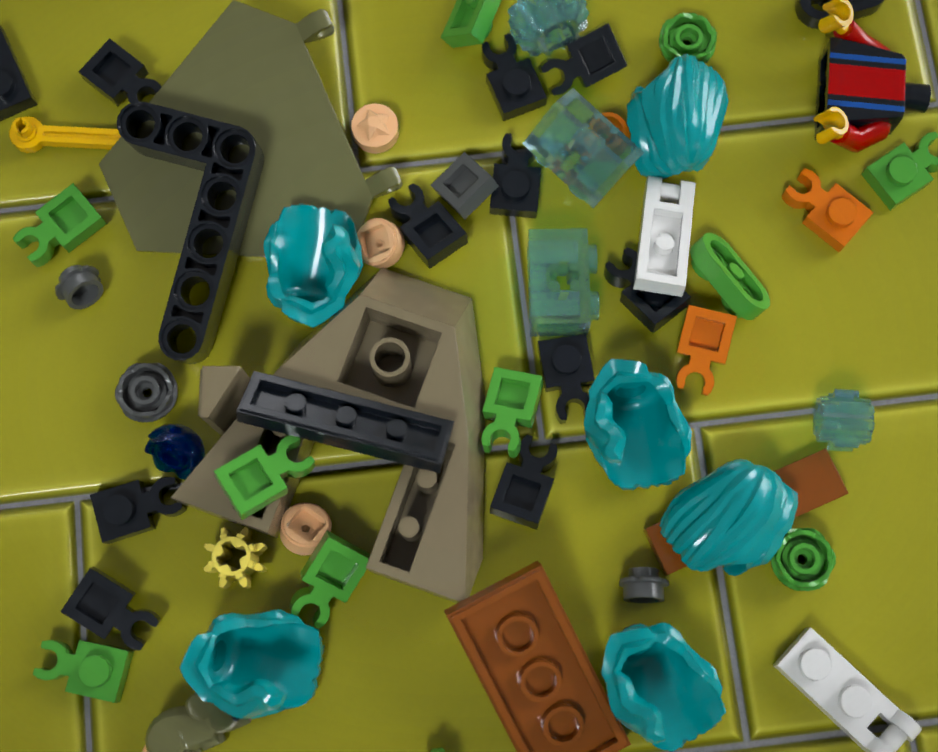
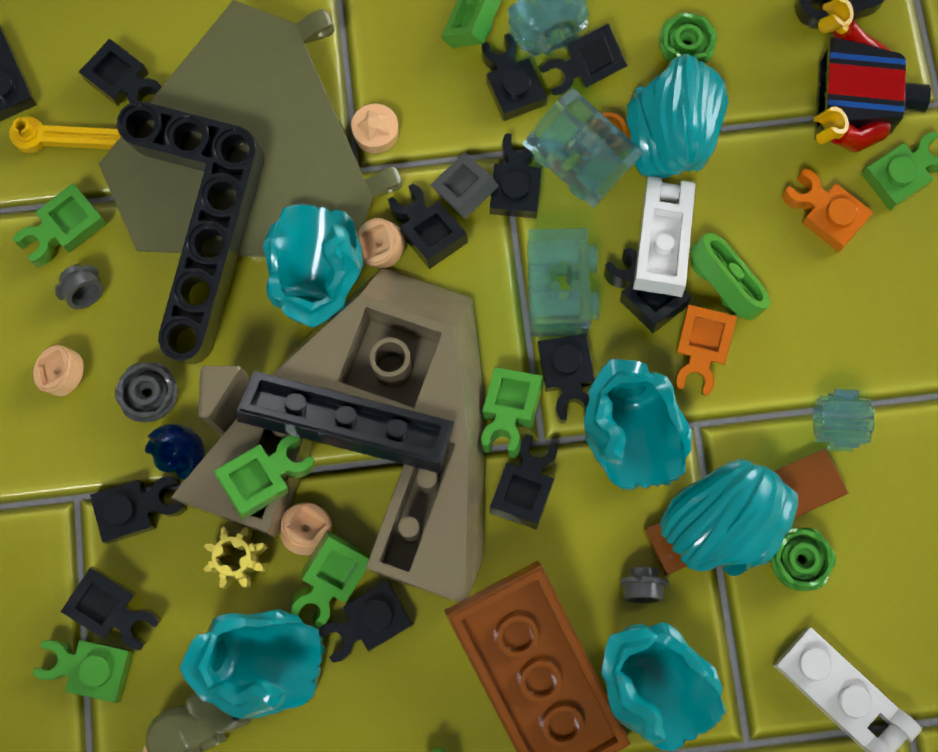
(58, 370): none -> light nougat tile
(373, 619): none -> black plate

